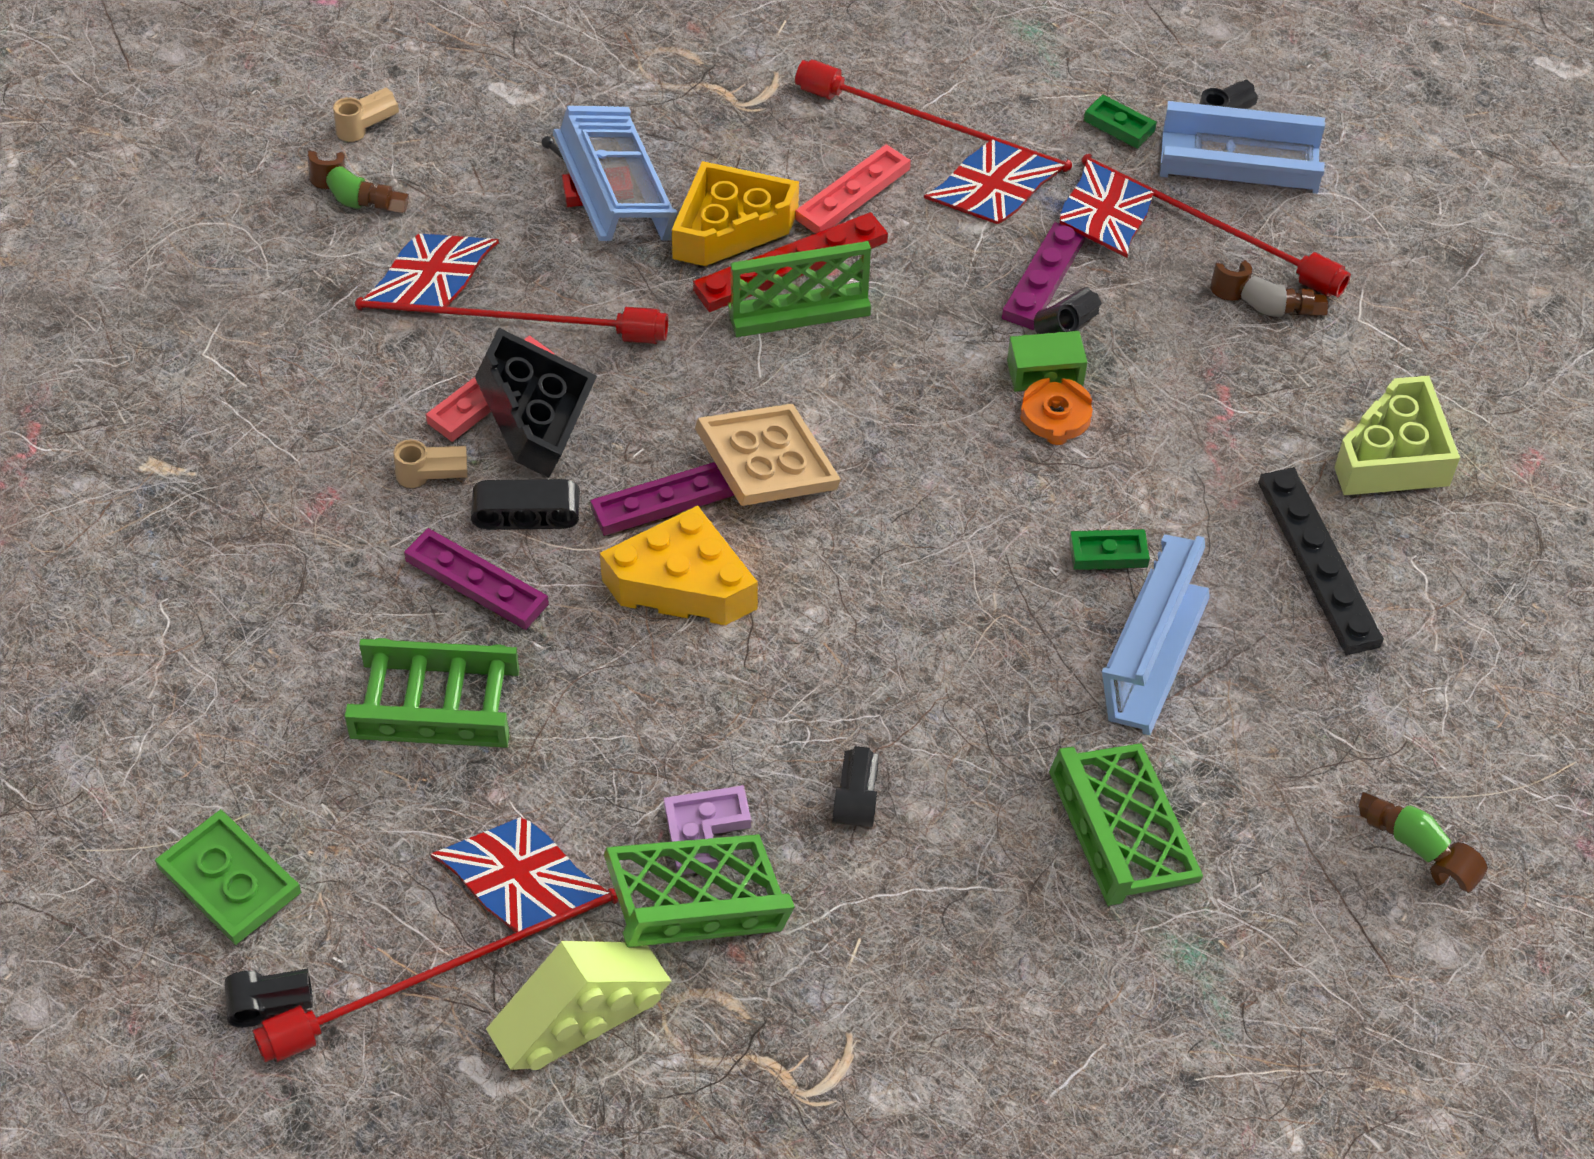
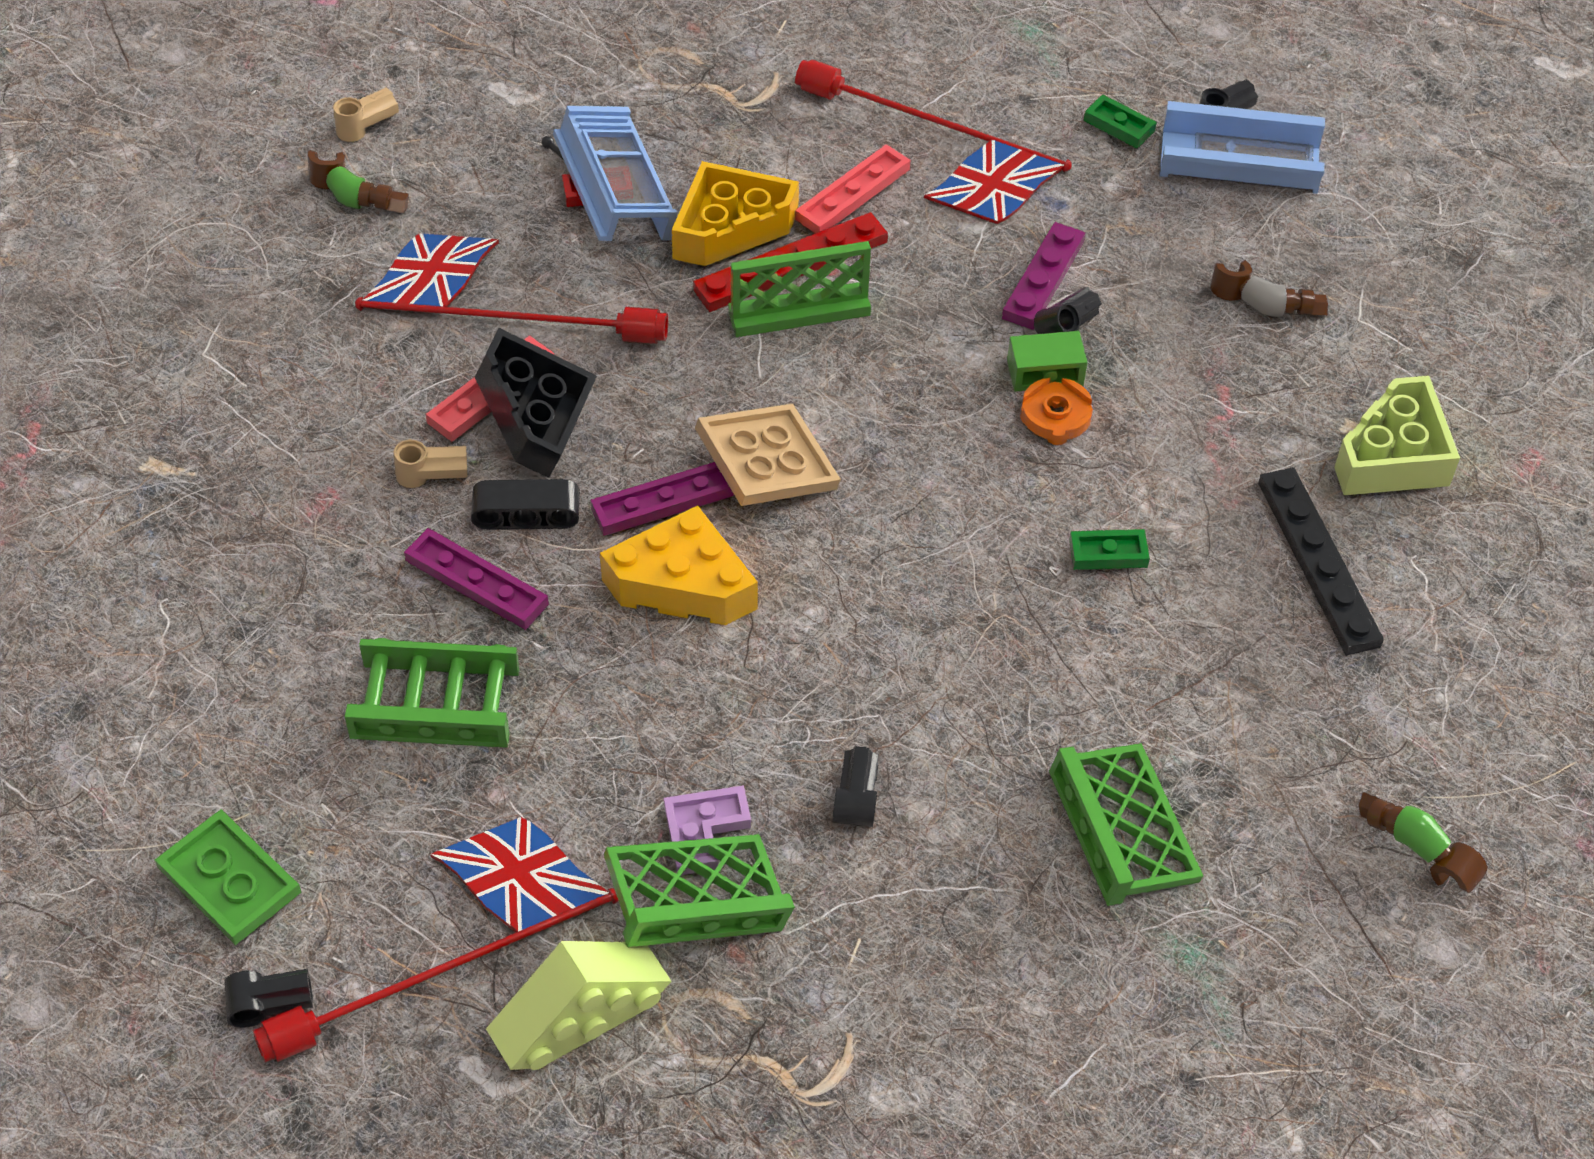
(1113, 206): flag -> none
(1155, 636): light blue piece -> none

